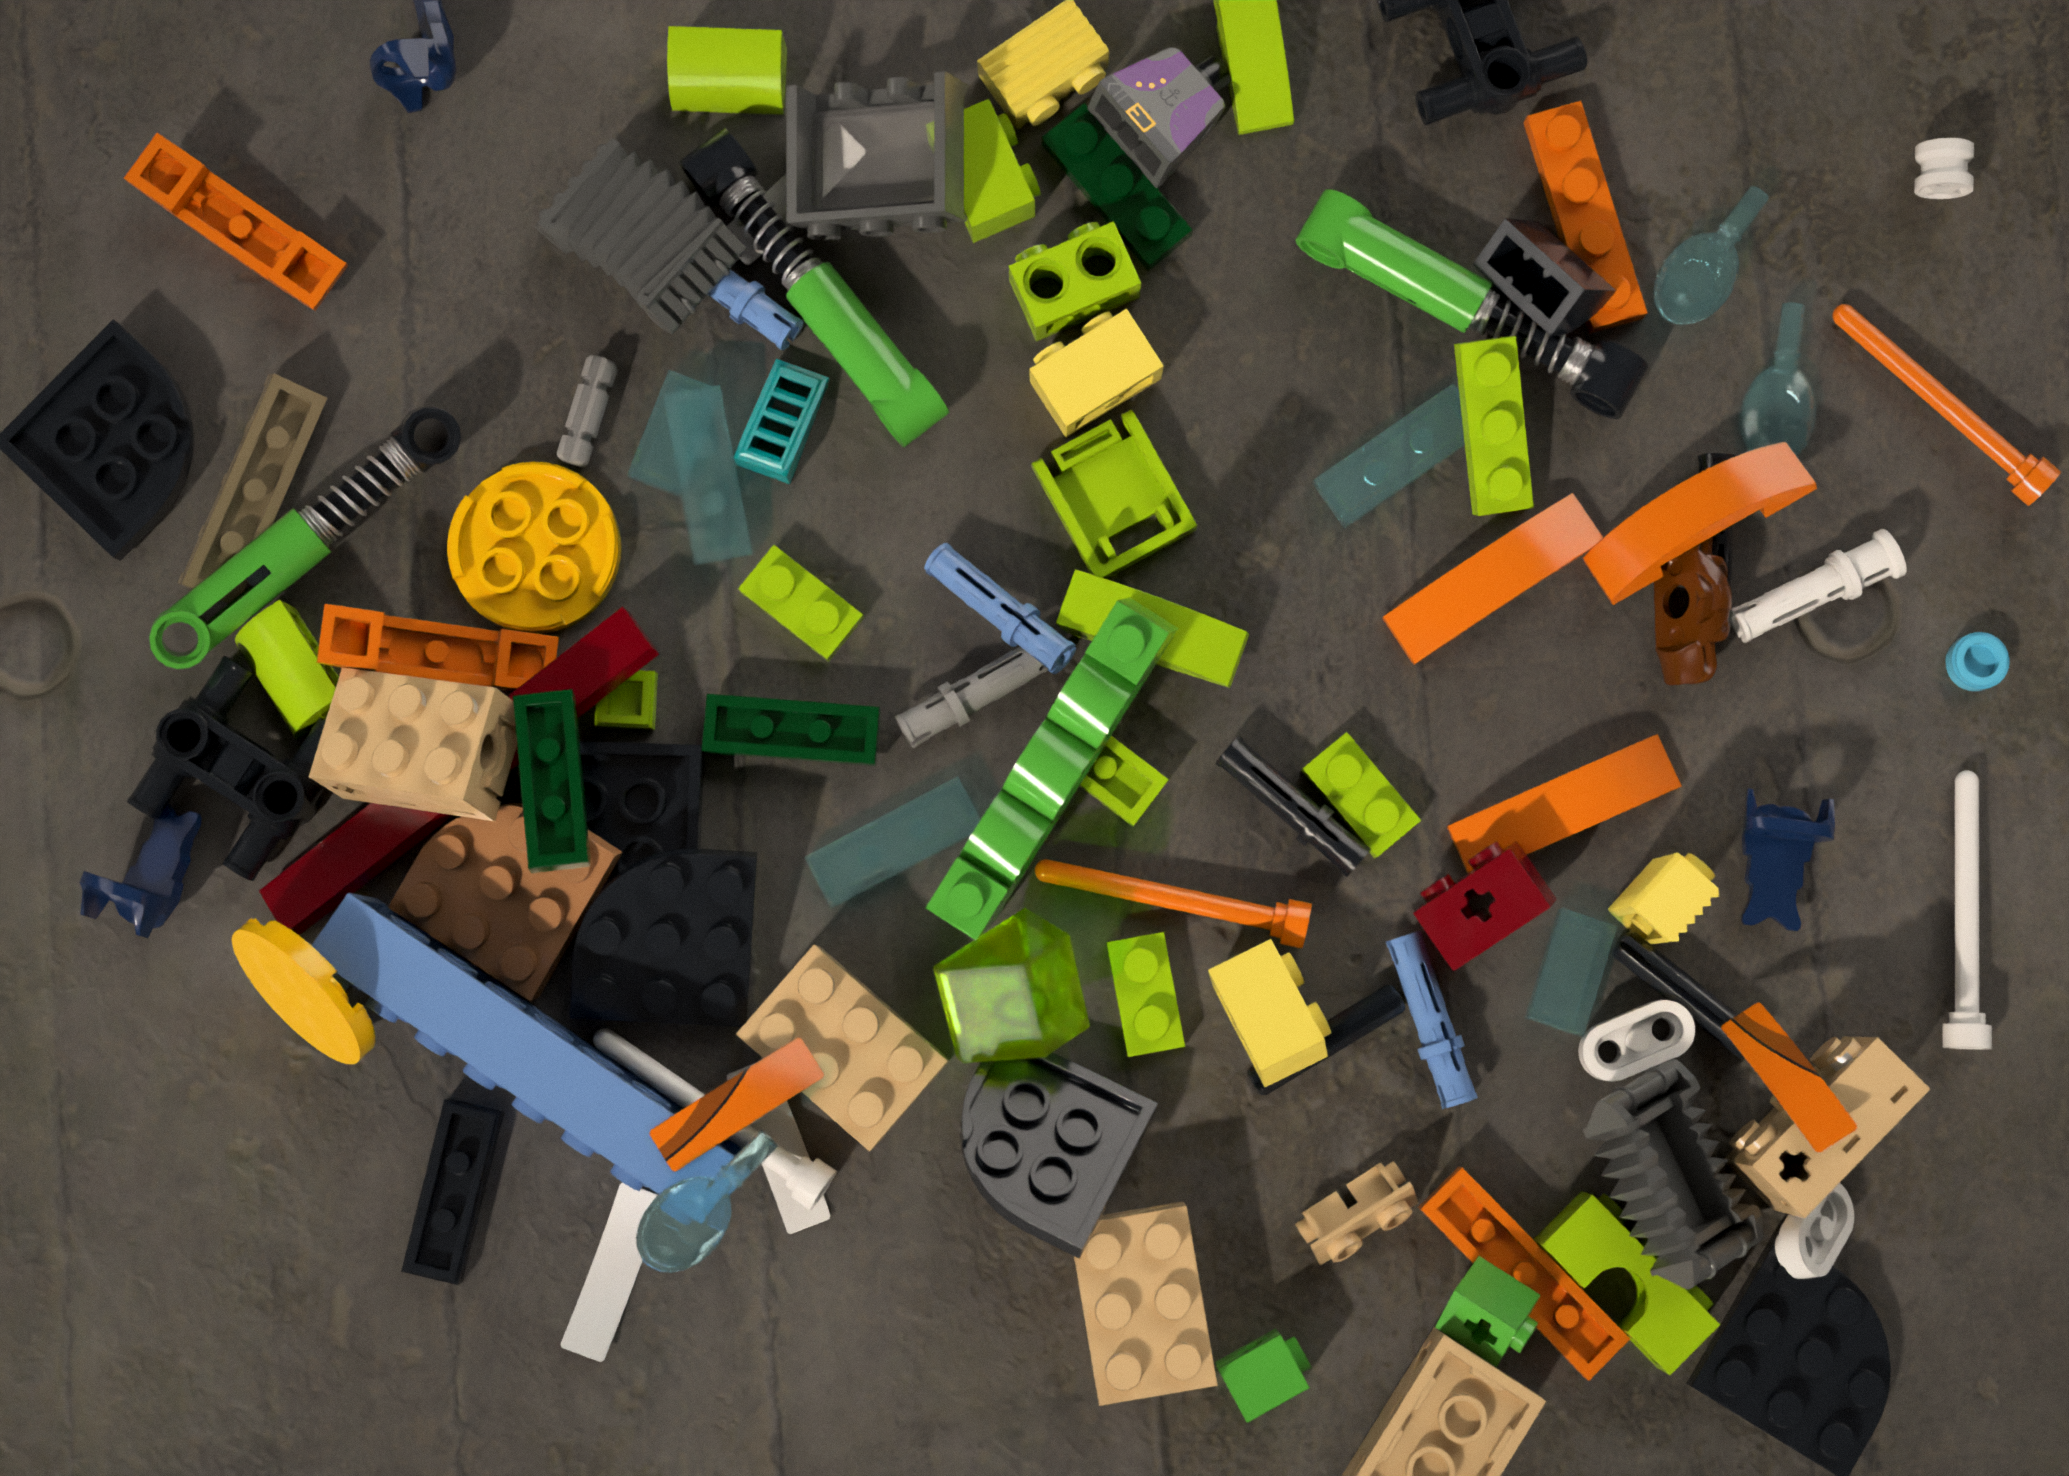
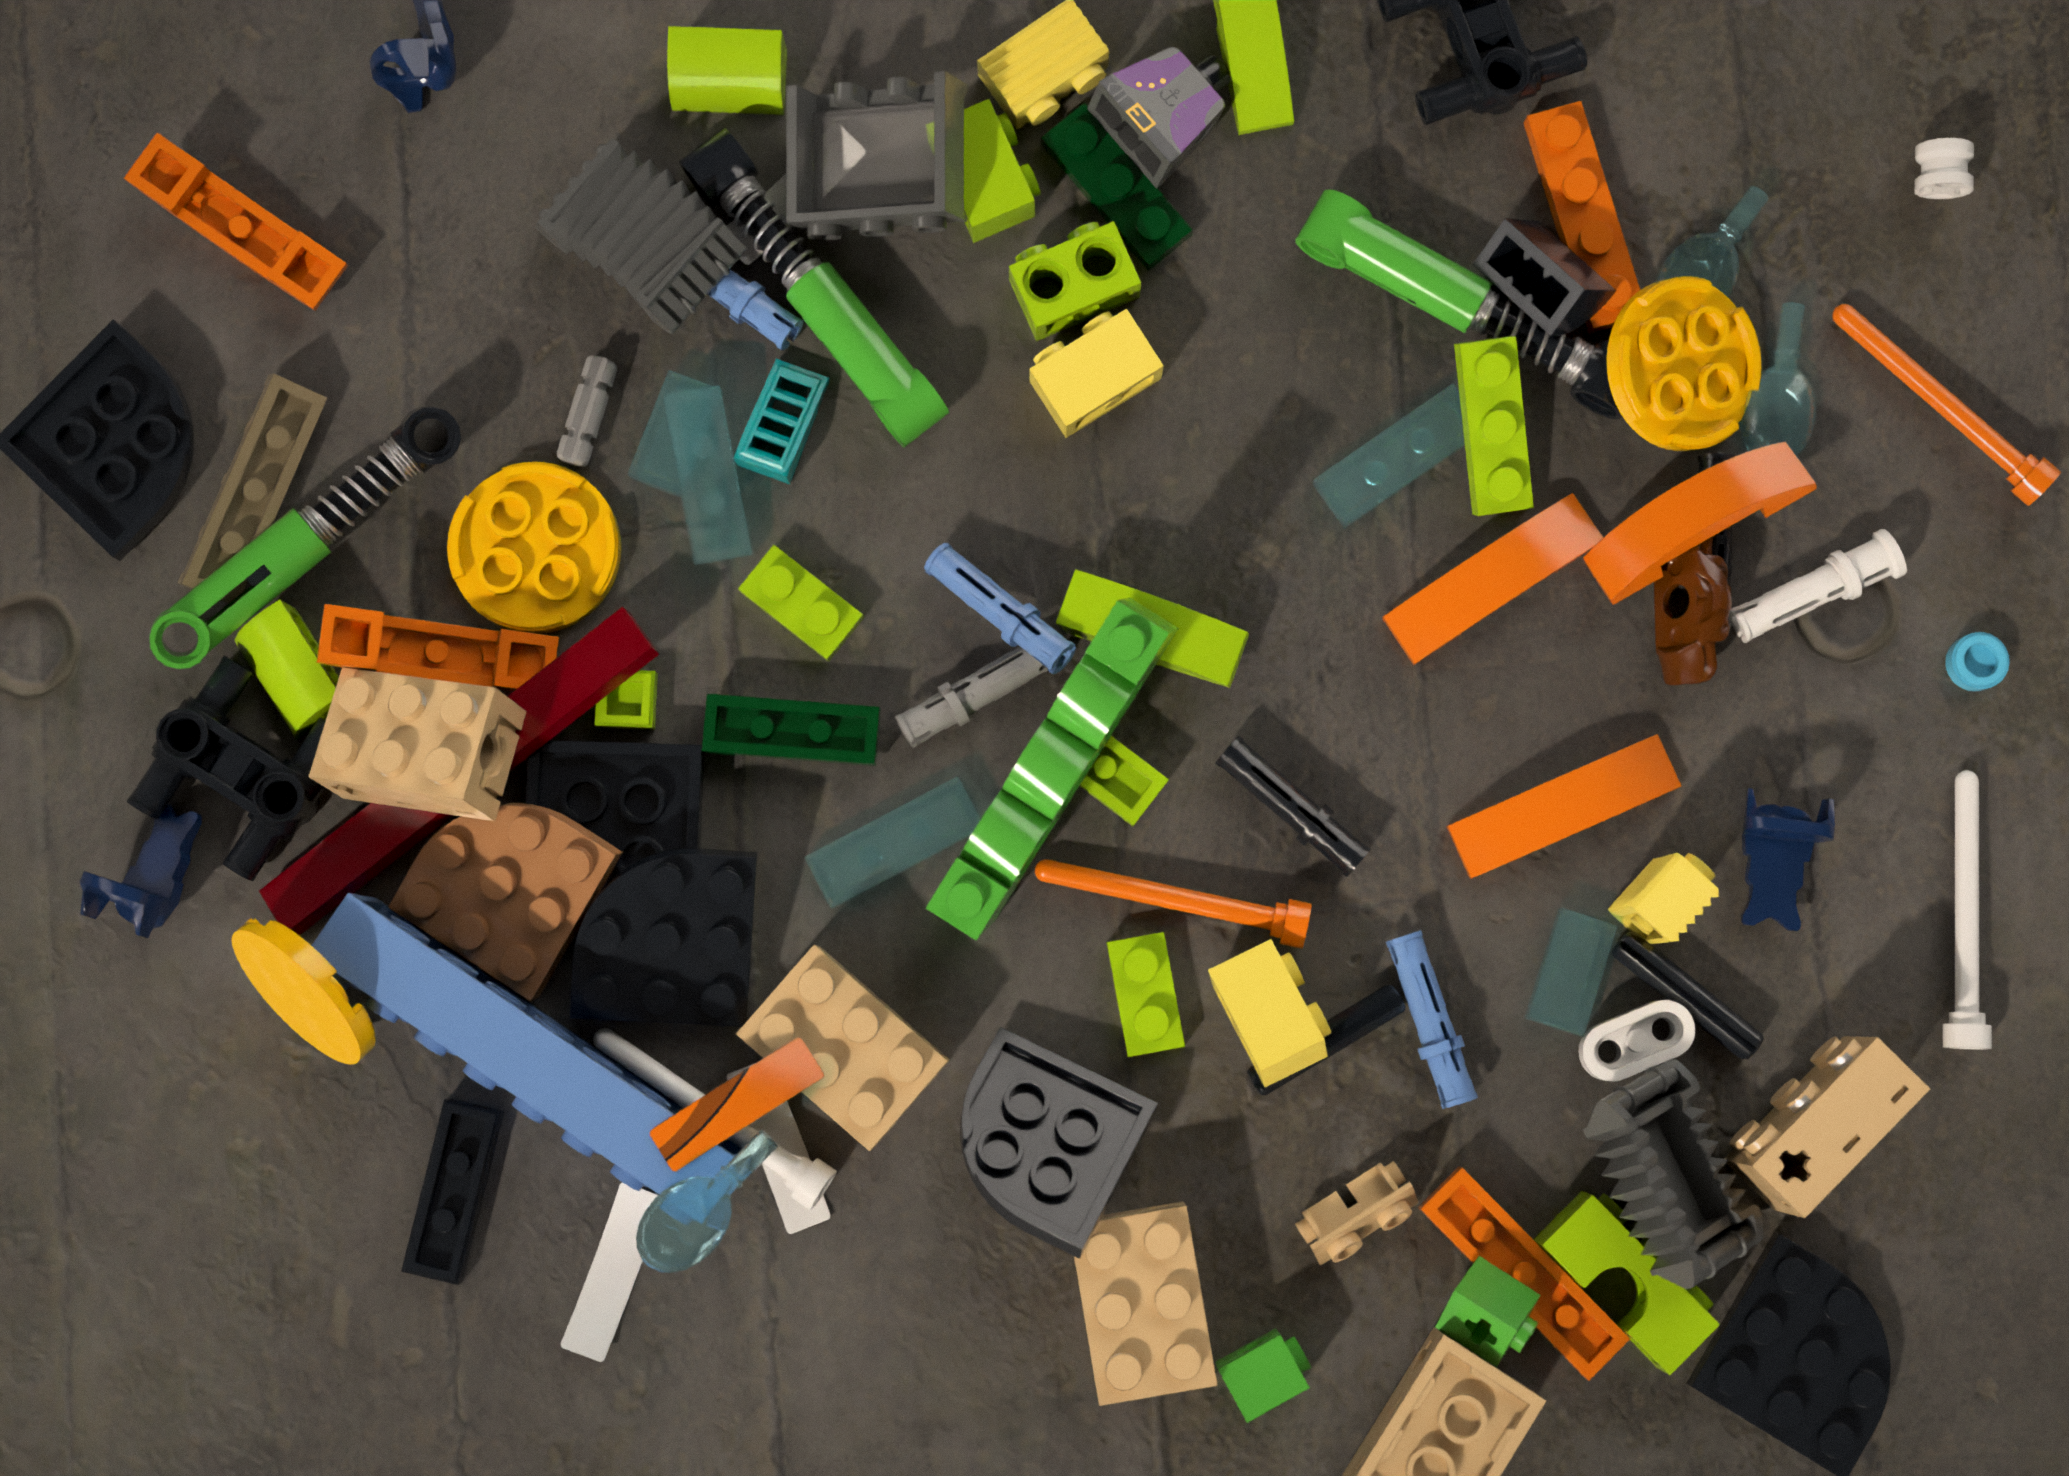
(551, 781): dark green plate -> none
(1012, 992): clear neon green slope -> none
(1110, 488): lime container -> none
(1360, 795): lime plate -> none
(1466, 933): dark red brick -> none
(1682, 363): none -> yellow tile
(1790, 1077): orange sticker -> none
(1813, 1243): white plate -> none

